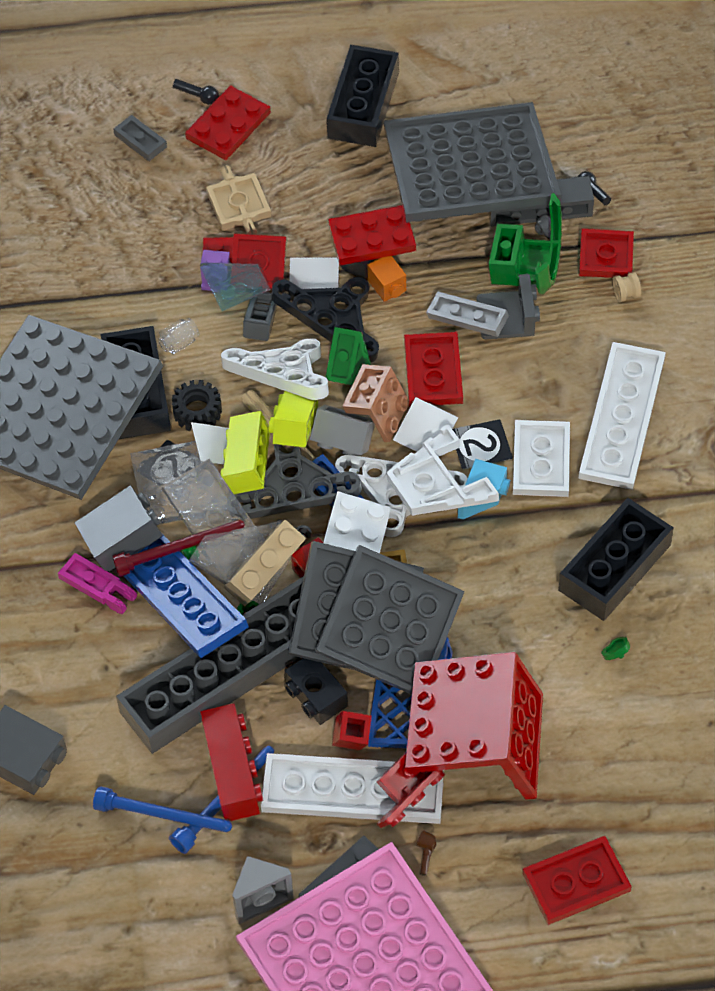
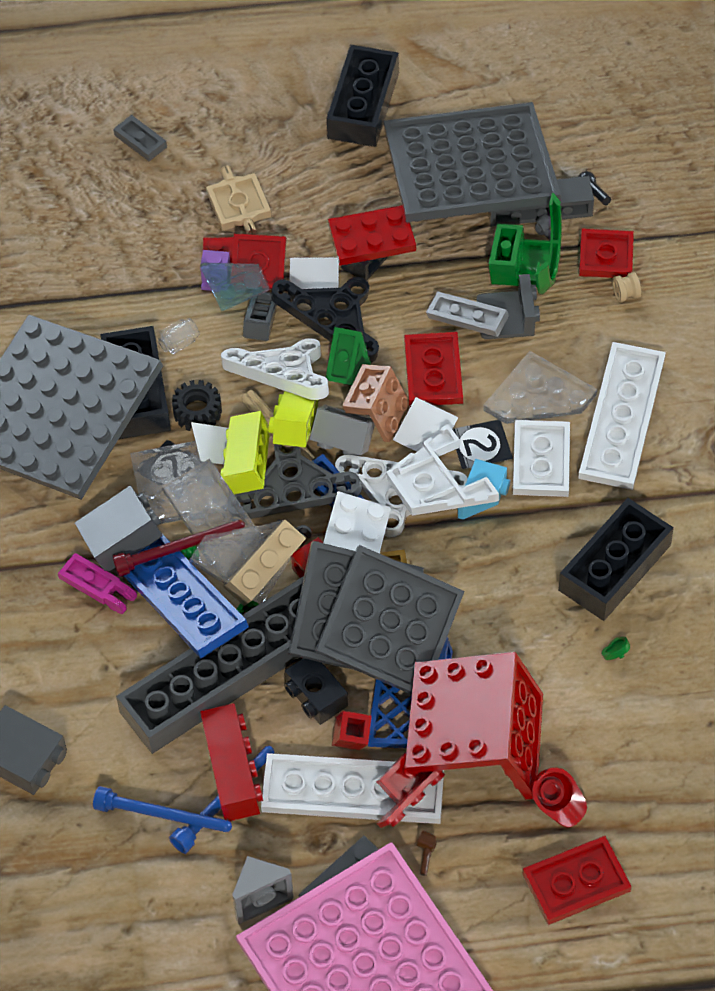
(207, 94): black bar -> none
(228, 122): red plate -> none
(387, 278): orange brick -> none
(539, 391): none -> clear plate
(559, 796): none -> red piece

